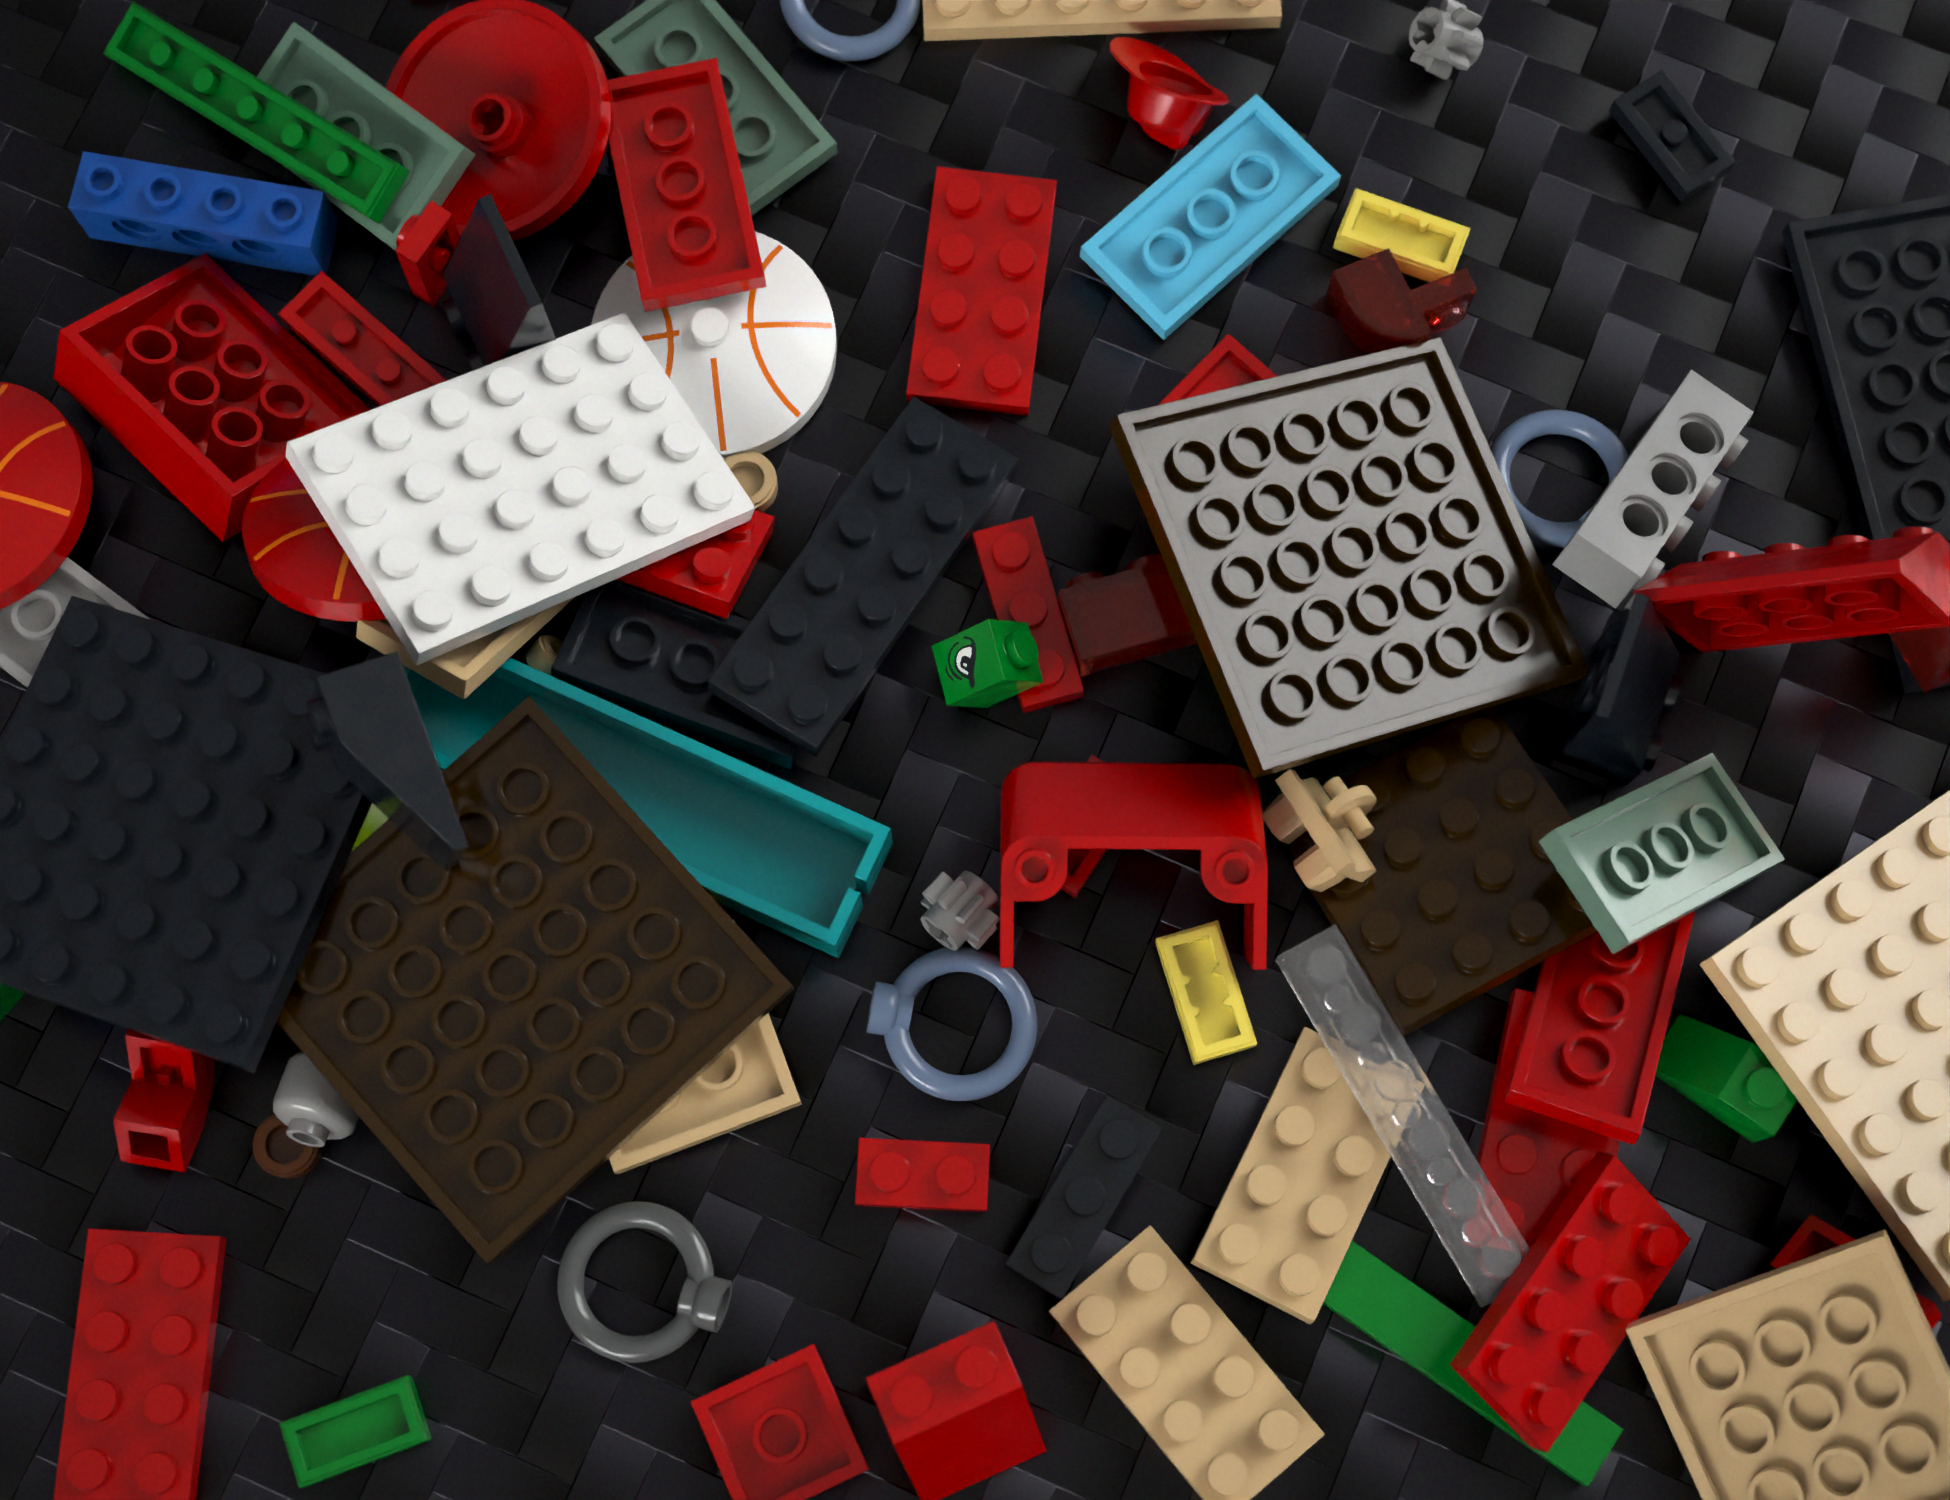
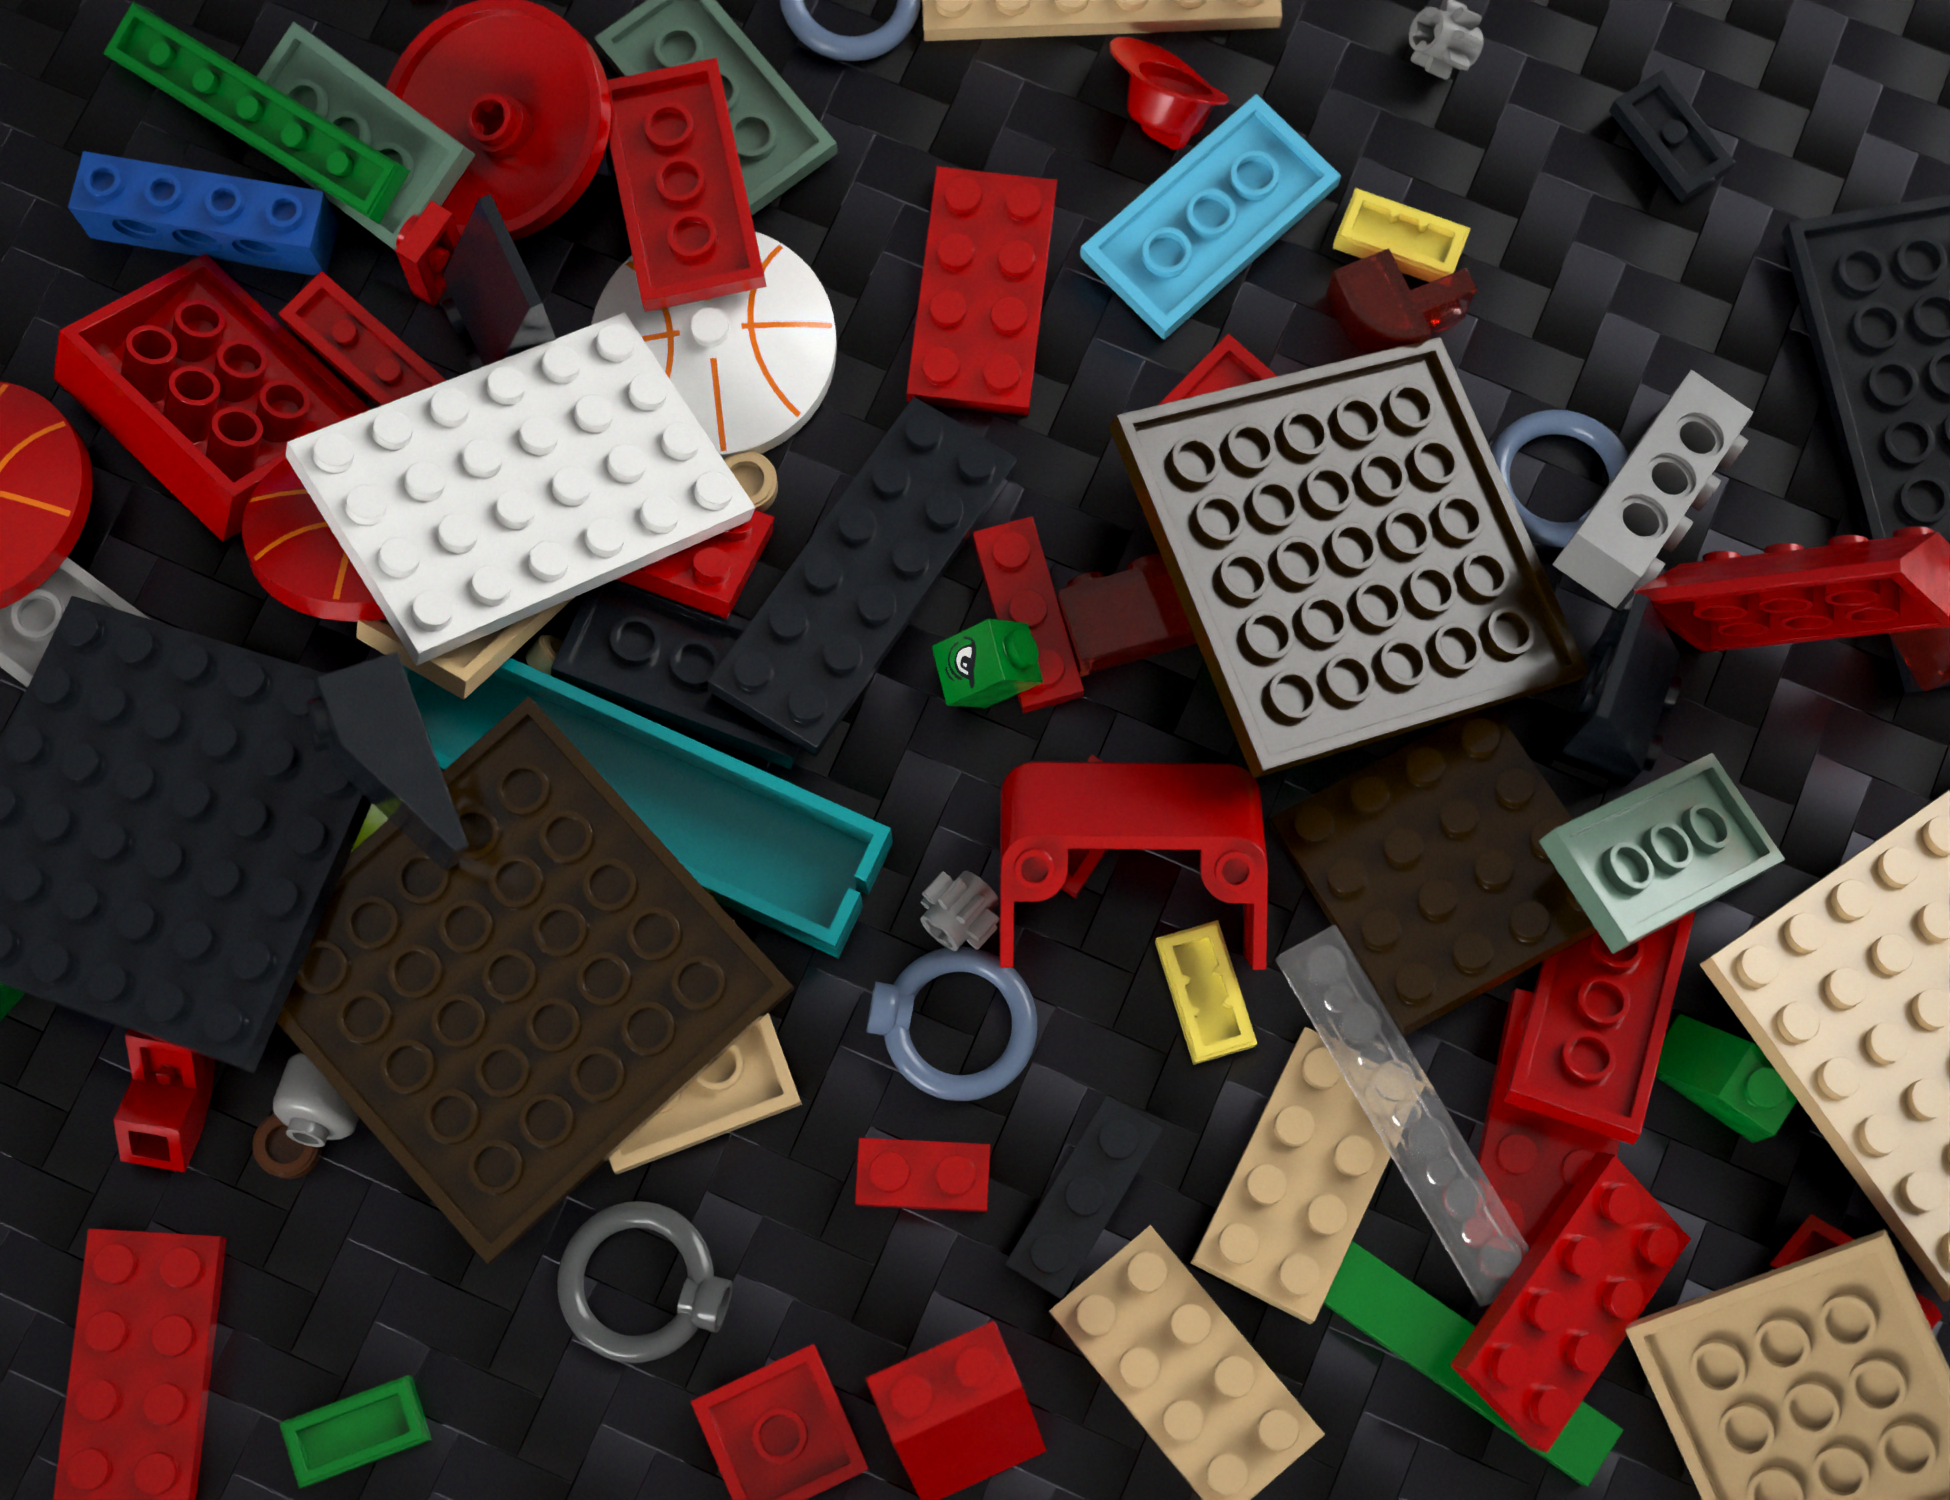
(1308, 808): tan hips -> none

